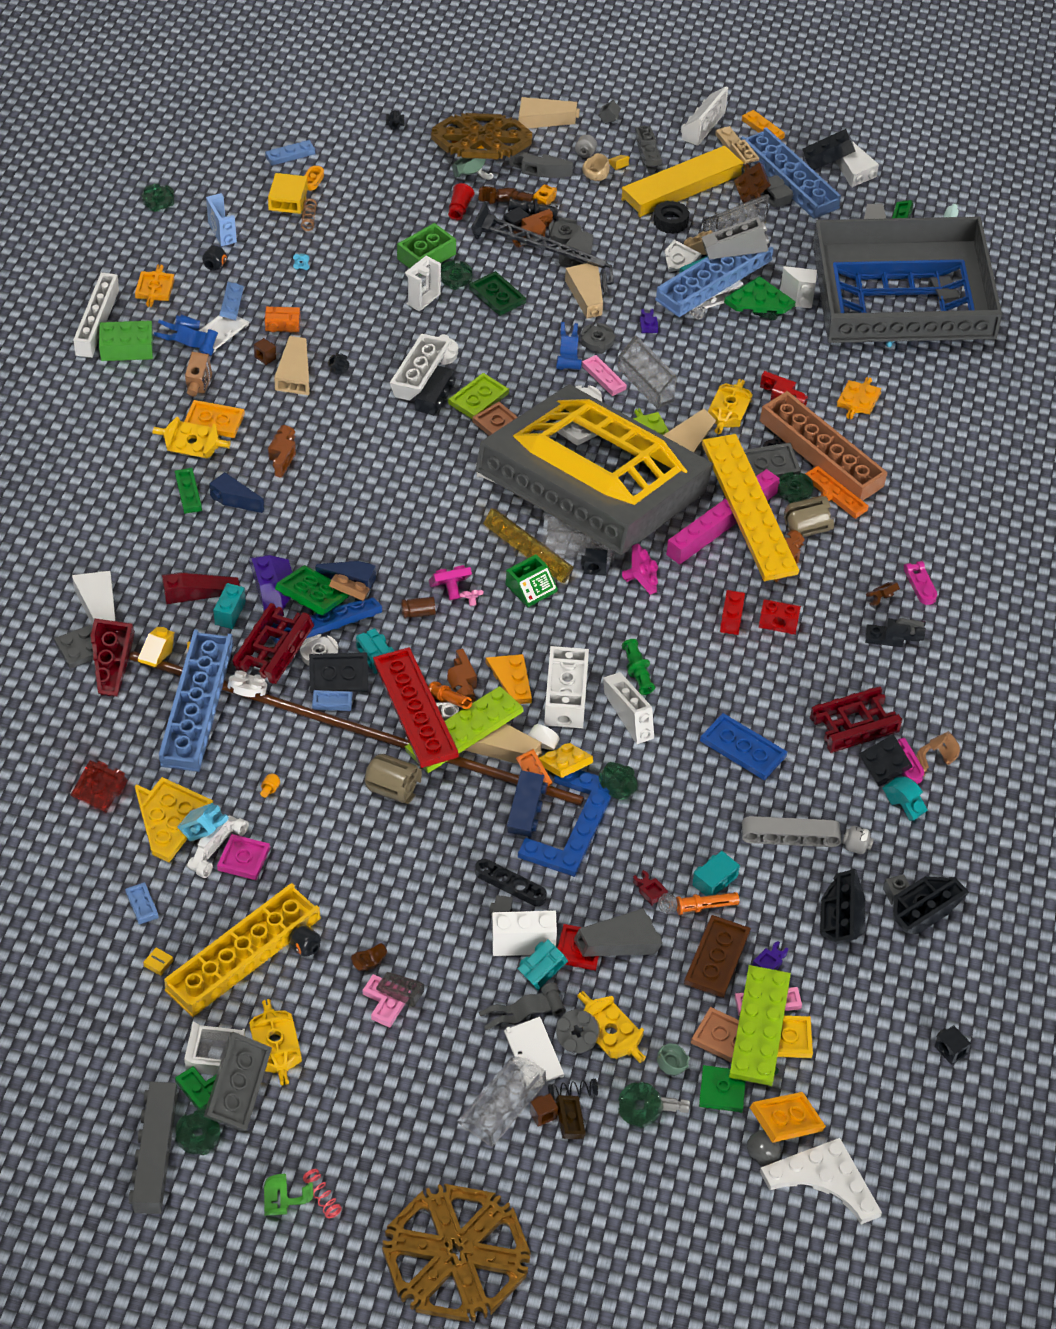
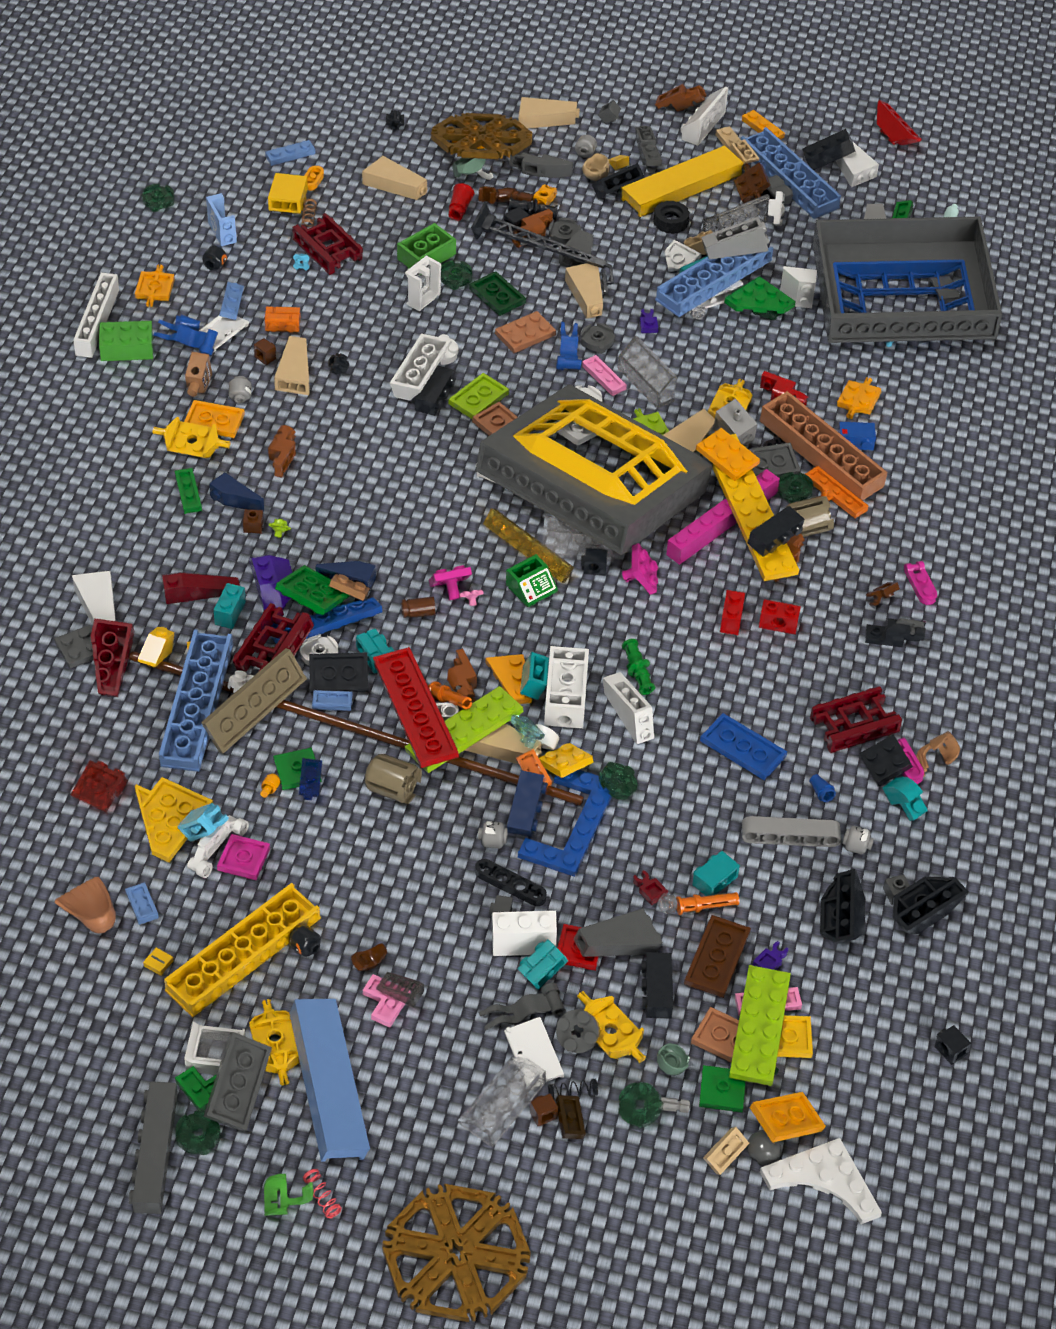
(90, 905): none -> nougat hair
(240, 389): none -> light grey head
(253, 521): none -> reddish brown plate
(254, 700): none -> dark tan plate
(279, 527): none -> lime plant
(289, 767): none -> green plate
(310, 778): none -> clear blue plate
(321, 253): none -> dark red fence
(328, 1079): none -> medium blue tile
(394, 178): none -> tan slope
(493, 834): none -> light grey head
(525, 332): none -> nougat plate
(528, 728): none -> clear light blue plate
(534, 675): none -> teal brick
(617, 180): none -> black brick
(657, 985): none -> black brick
(682, 98): none -> dark orange plate
(726, 1150): none -> tan plate
(727, 454): none -> light orange plate
(737, 421): none -> light grey piece
(776, 208): none -> white plate
(776, 531): none -> black brick
(823, 789): none -> blue cone
(859, 434): none -> blue brick
(894, 126): none -> red wedge

